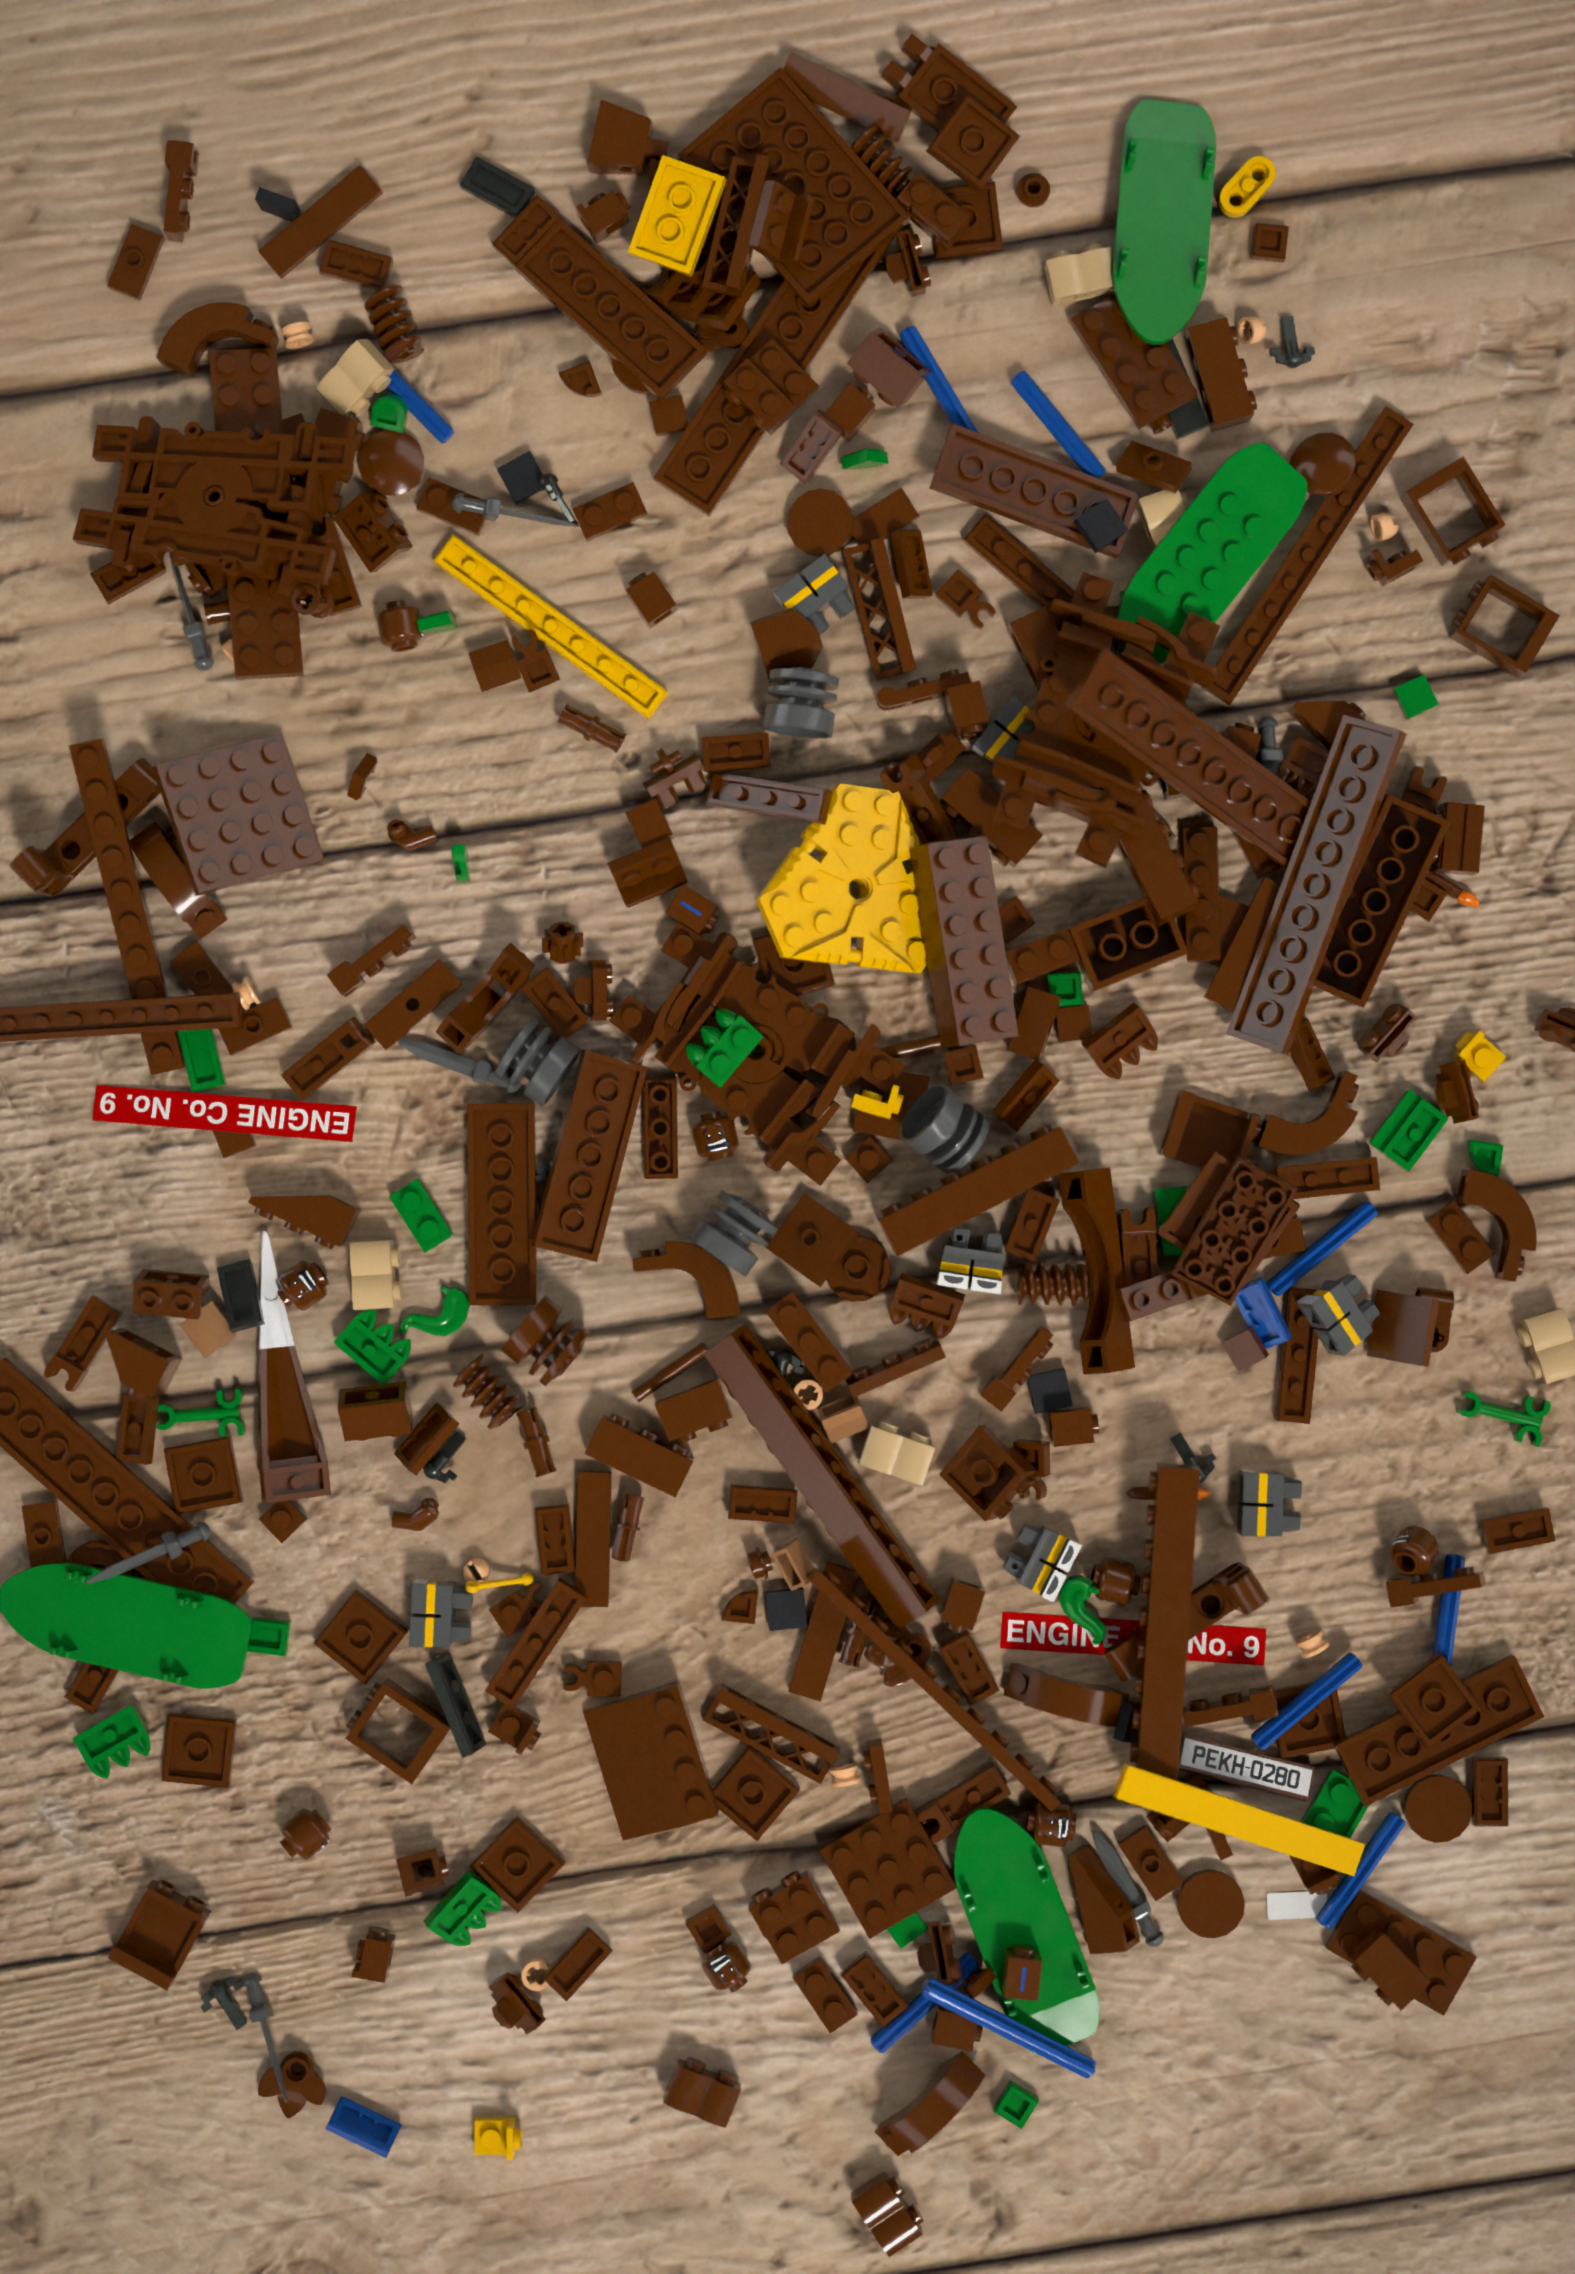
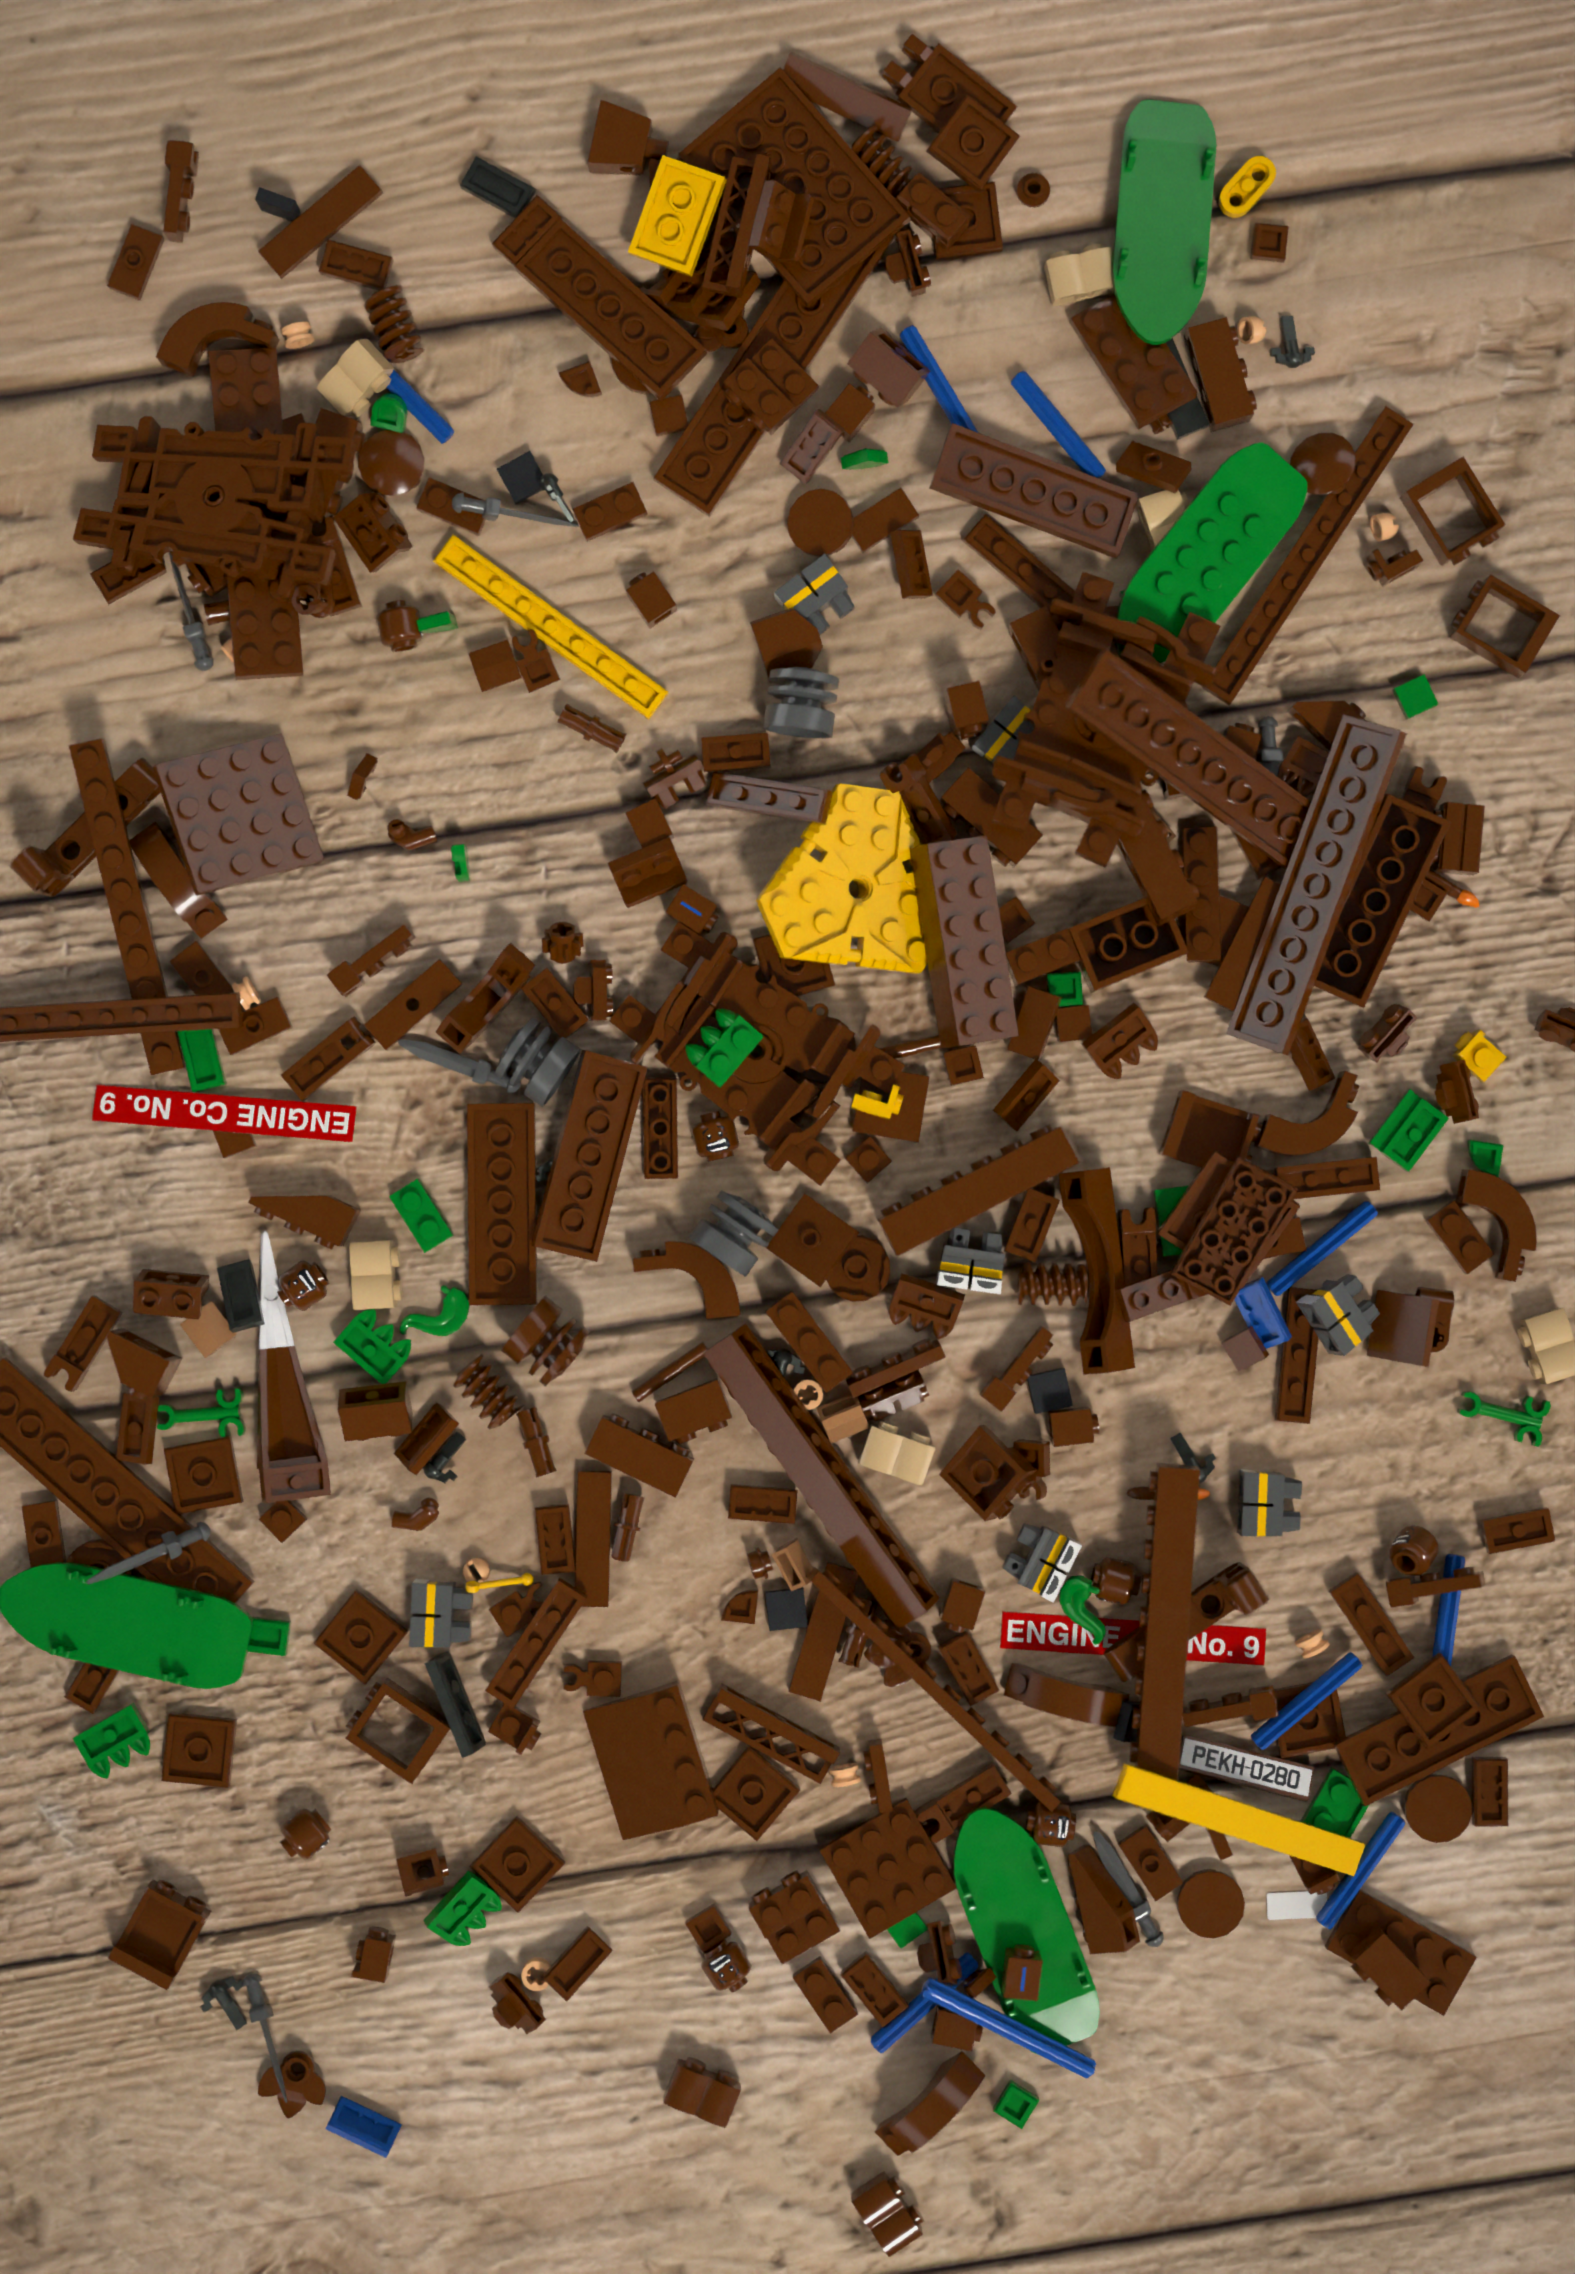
(497, 2136): yellow bracket -> none
(604, 214): reddish brown brick -> none
(892, 607): reddish brown fence -> none
(907, 1389): none -> reddish brown hinge
(919, 690): reddish brown plate -> none
(944, 1128): dark grey wheel -> none
(1100, 525): black piece -> none
(1371, 1624): none -> reddish brown plate

